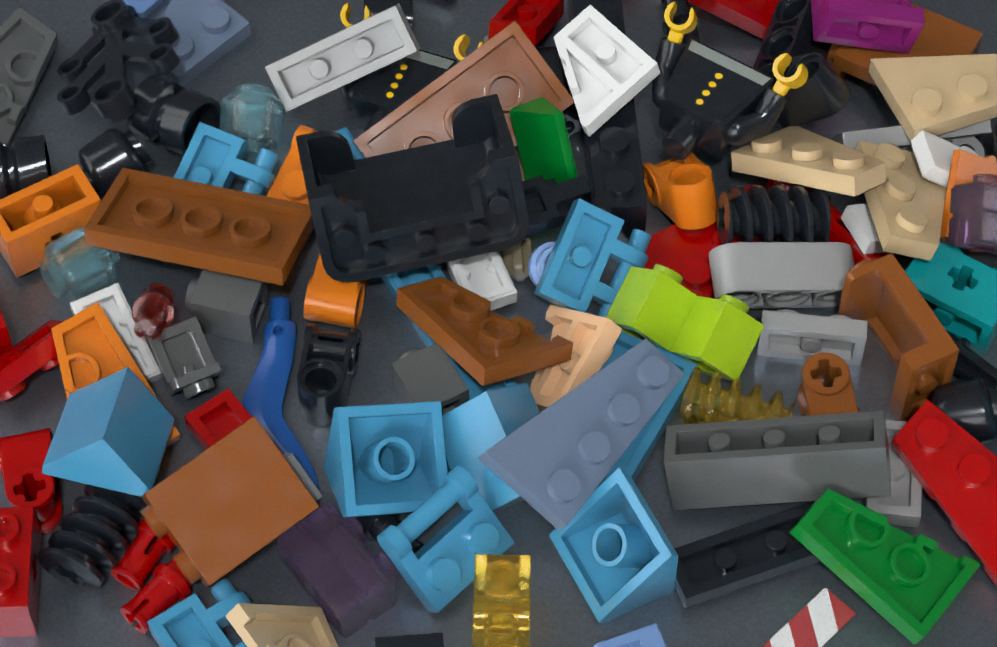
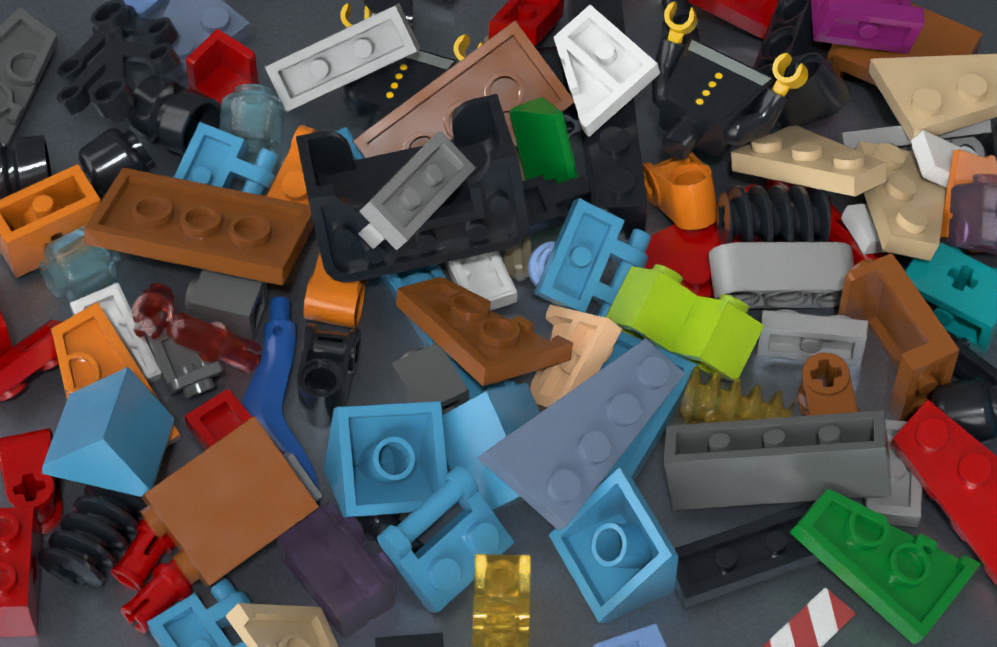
(214, 342): none -> clear red axle
(220, 66): none -> red panel
(415, 192): none -> light grey plate

